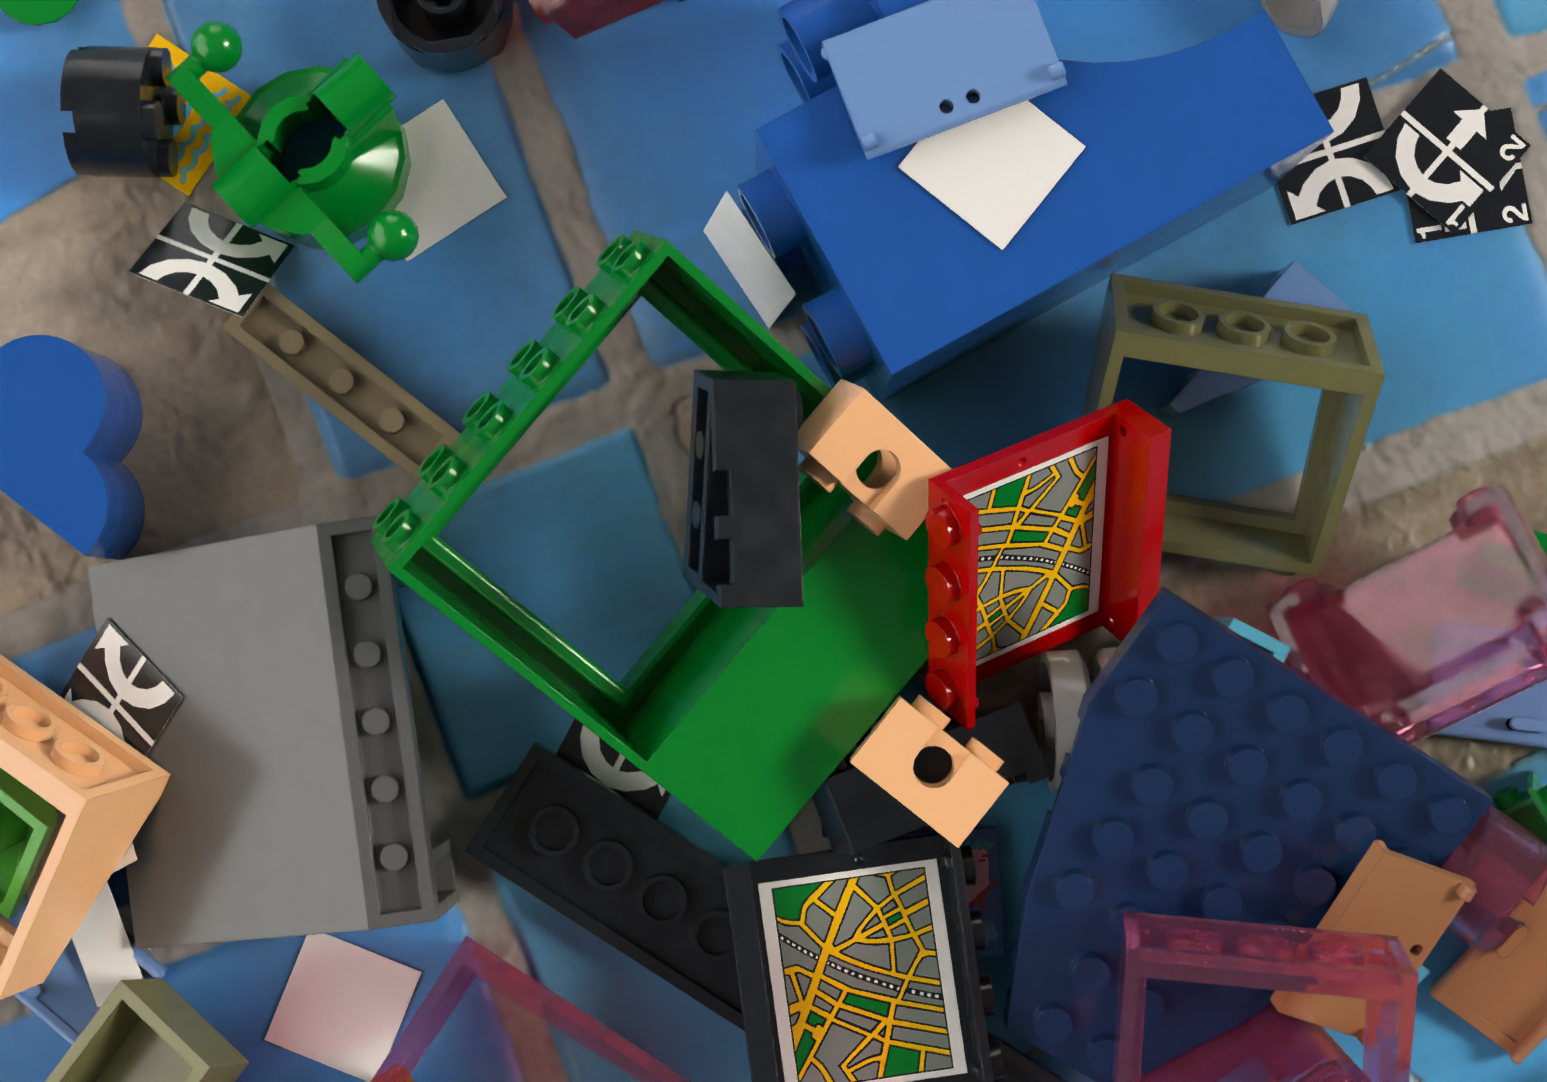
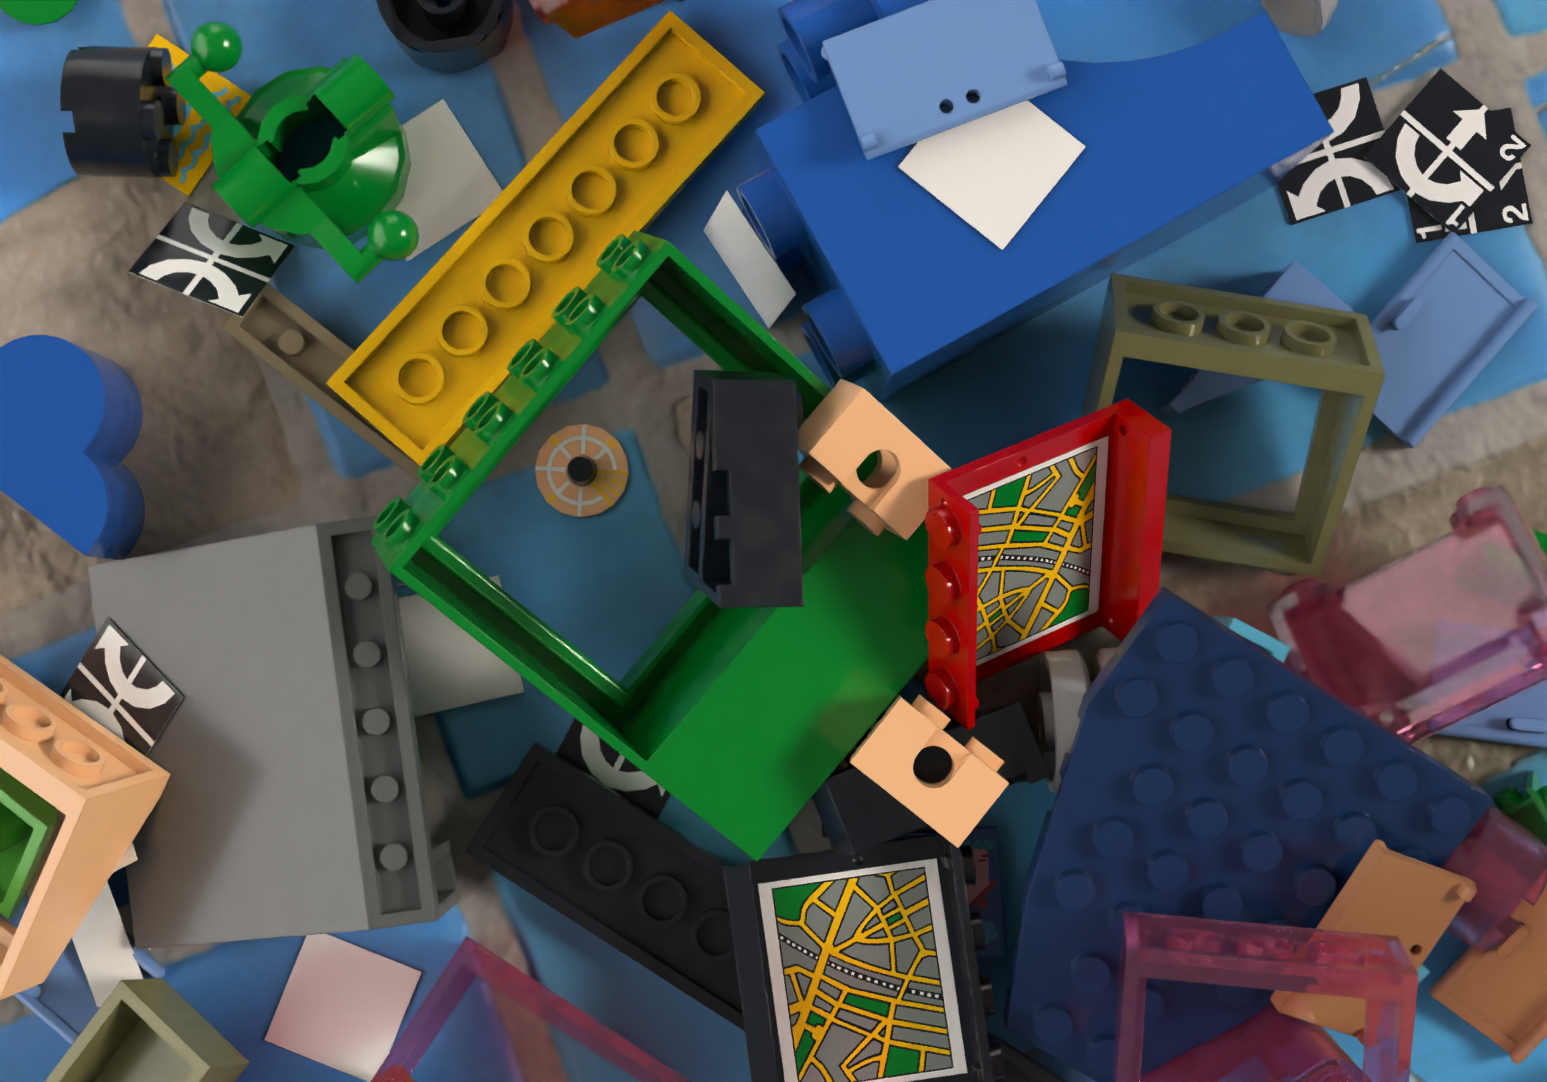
(447, 663): none -> white sticker
(542, 237): none -> yellow plate
(581, 470): none -> light nougat piece
(1442, 336): none -> medium blue door

